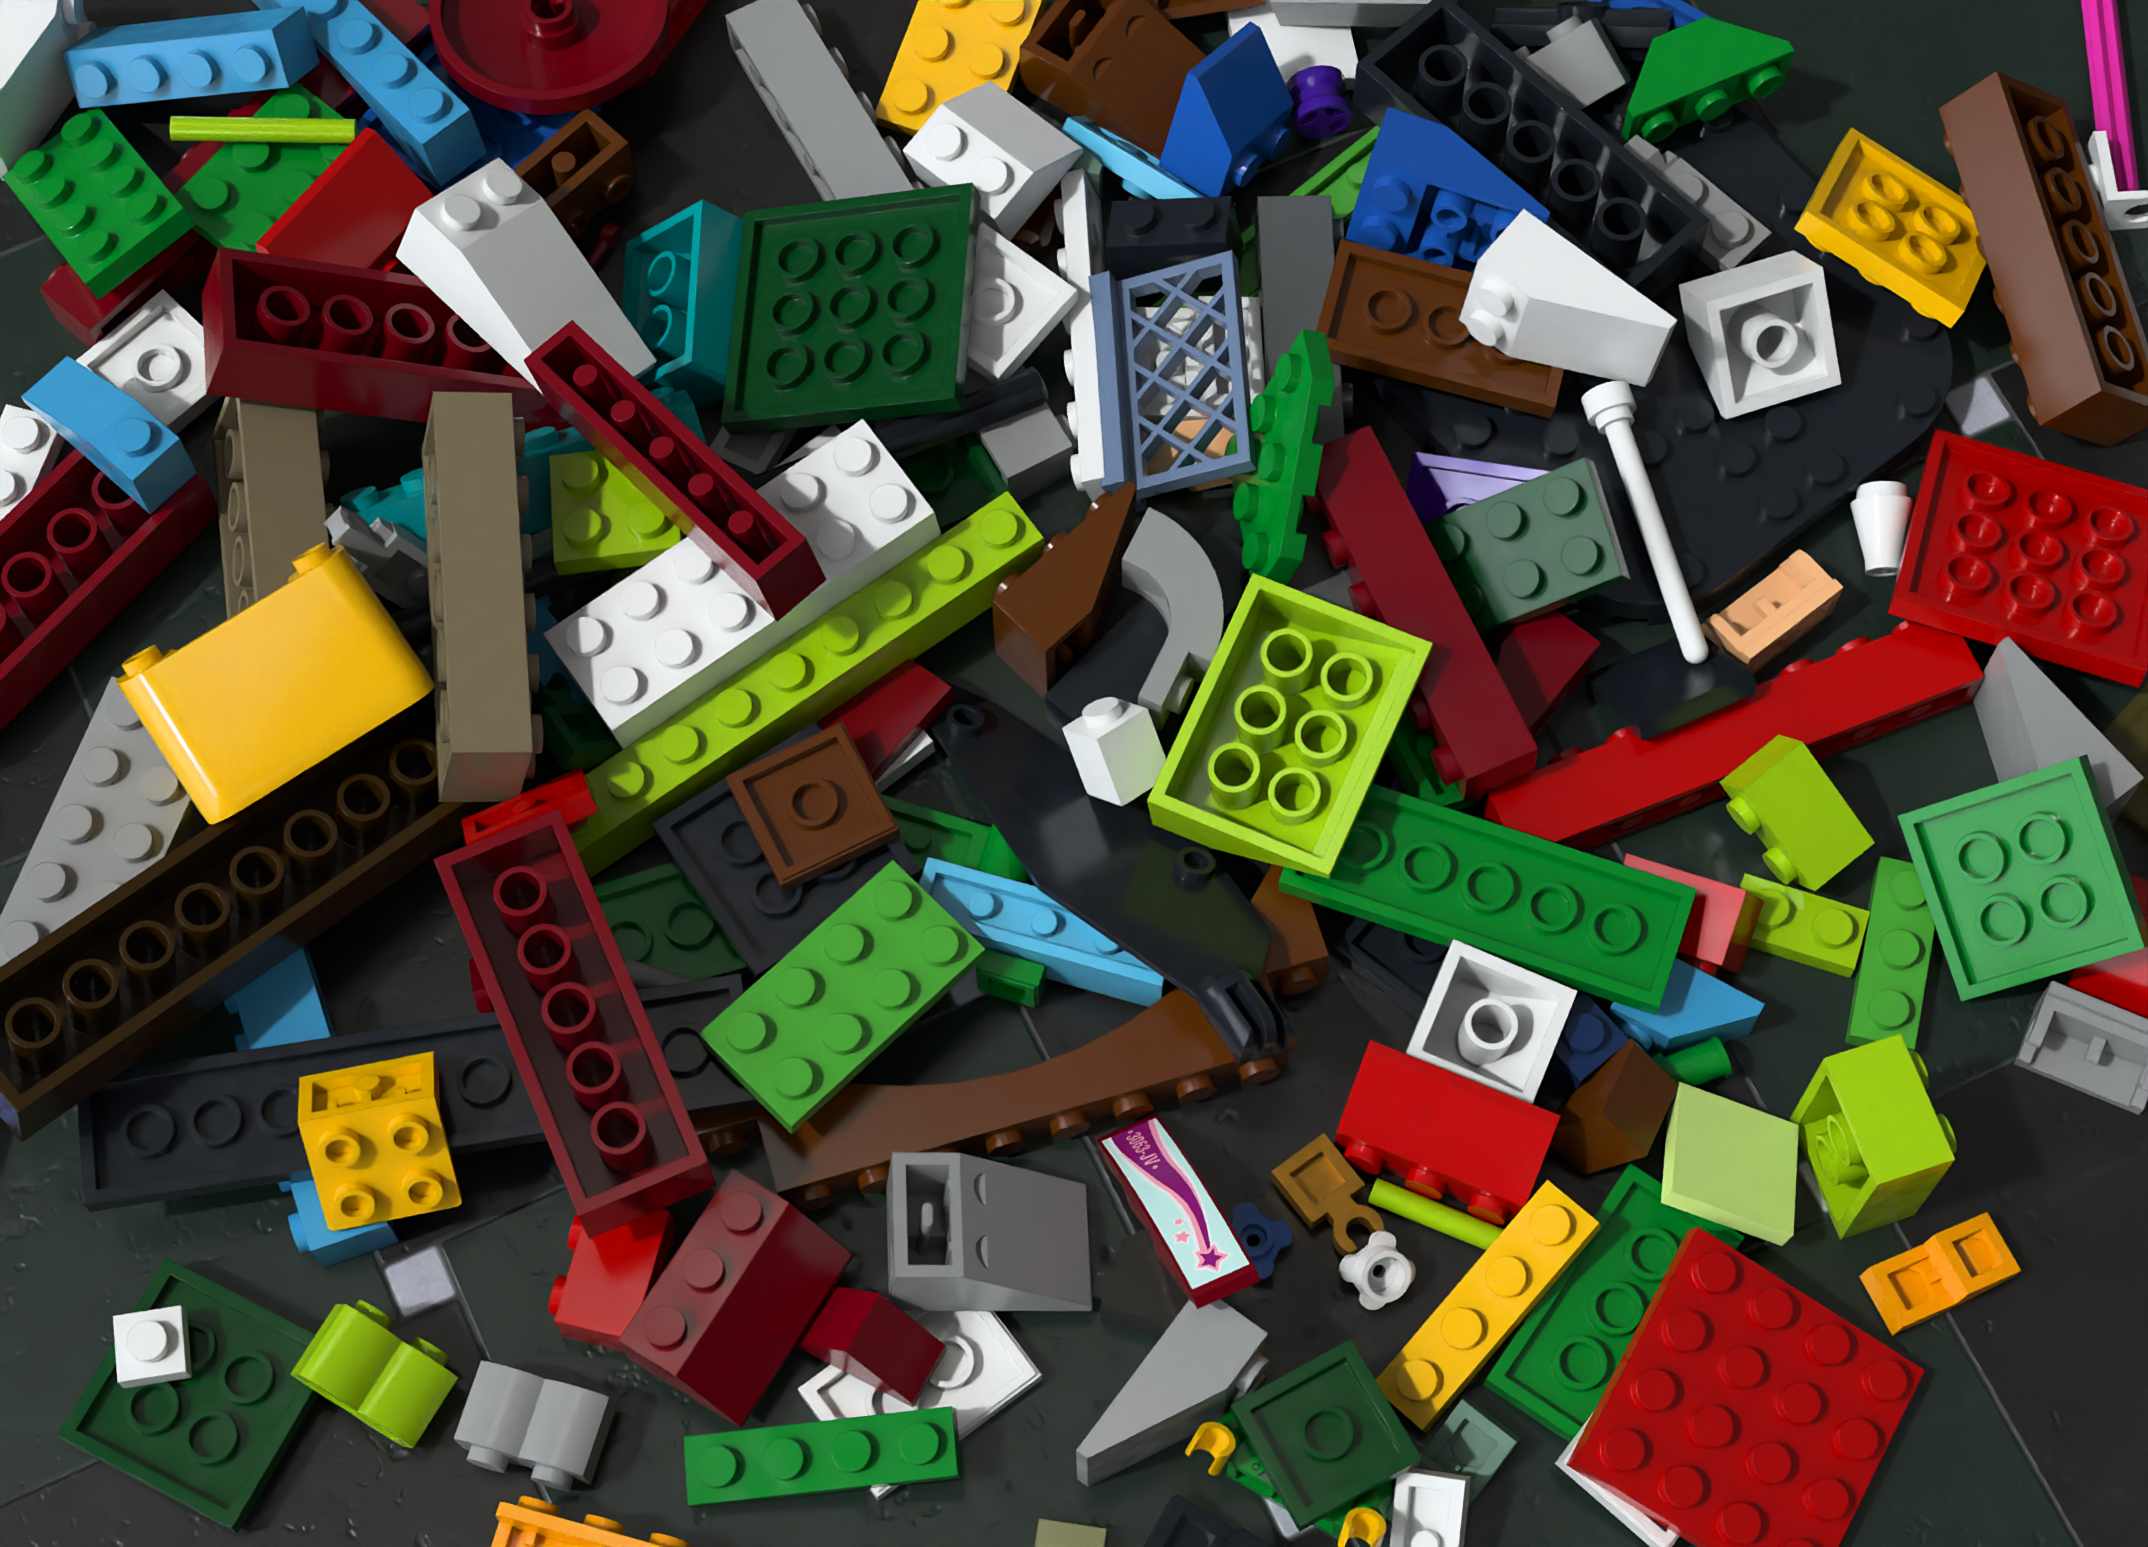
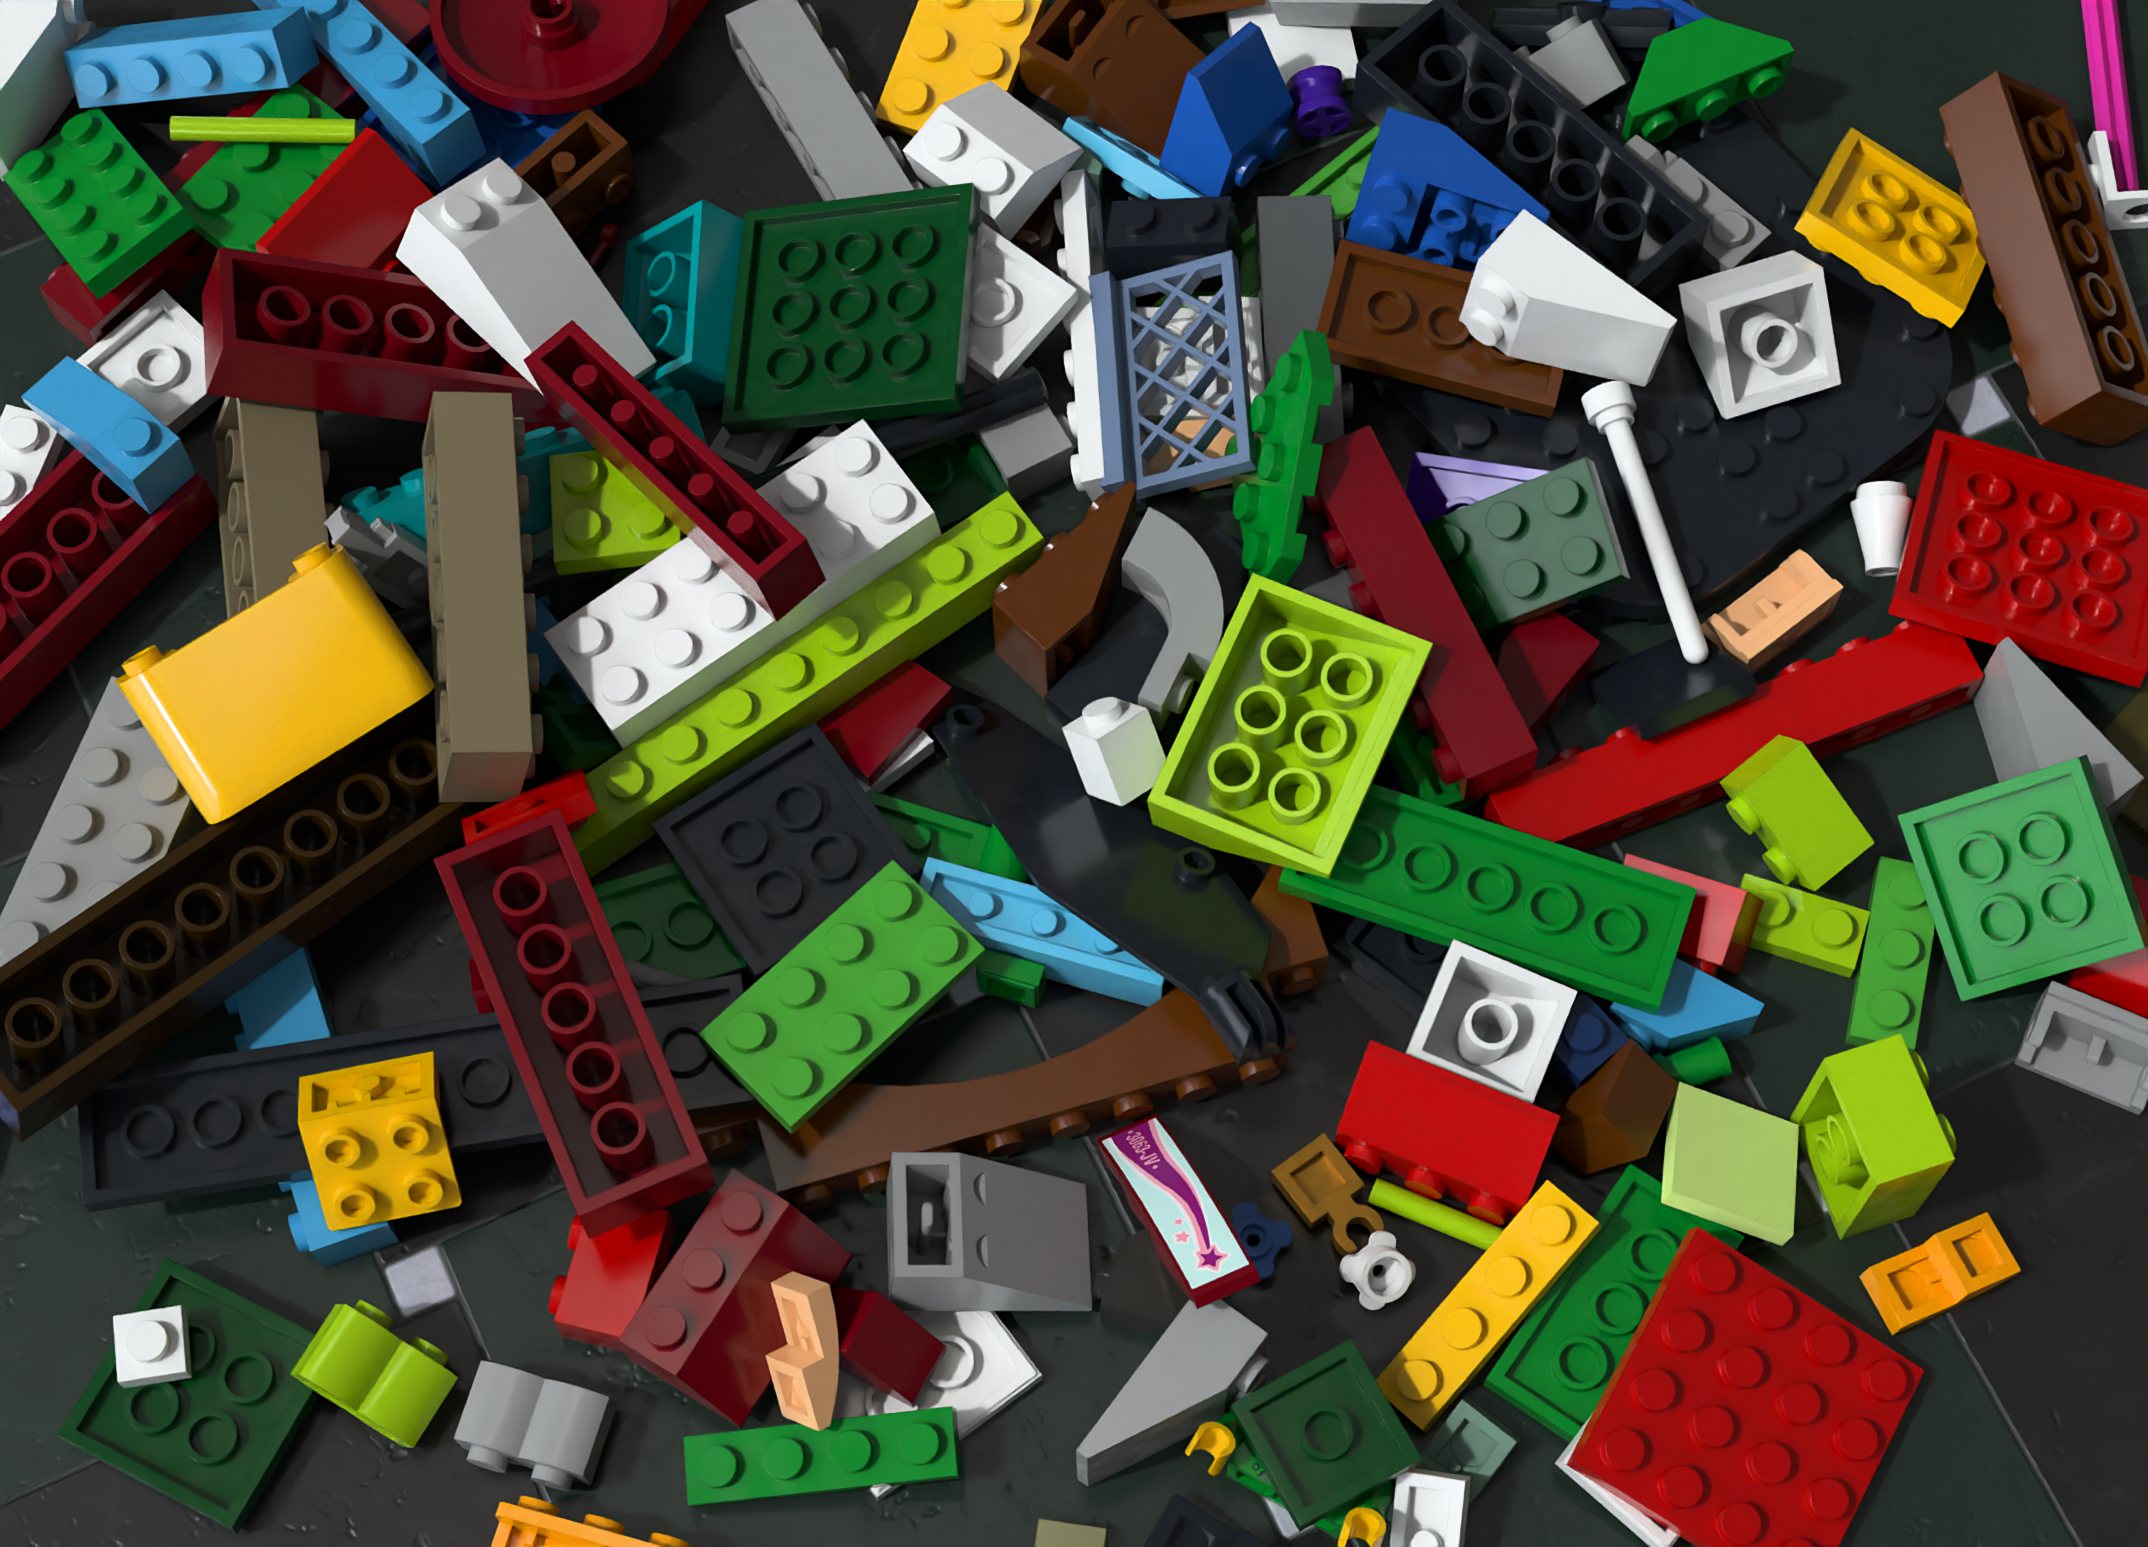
(809, 1364): none -> light nougat slope
(813, 807): reddish brown tile -> none

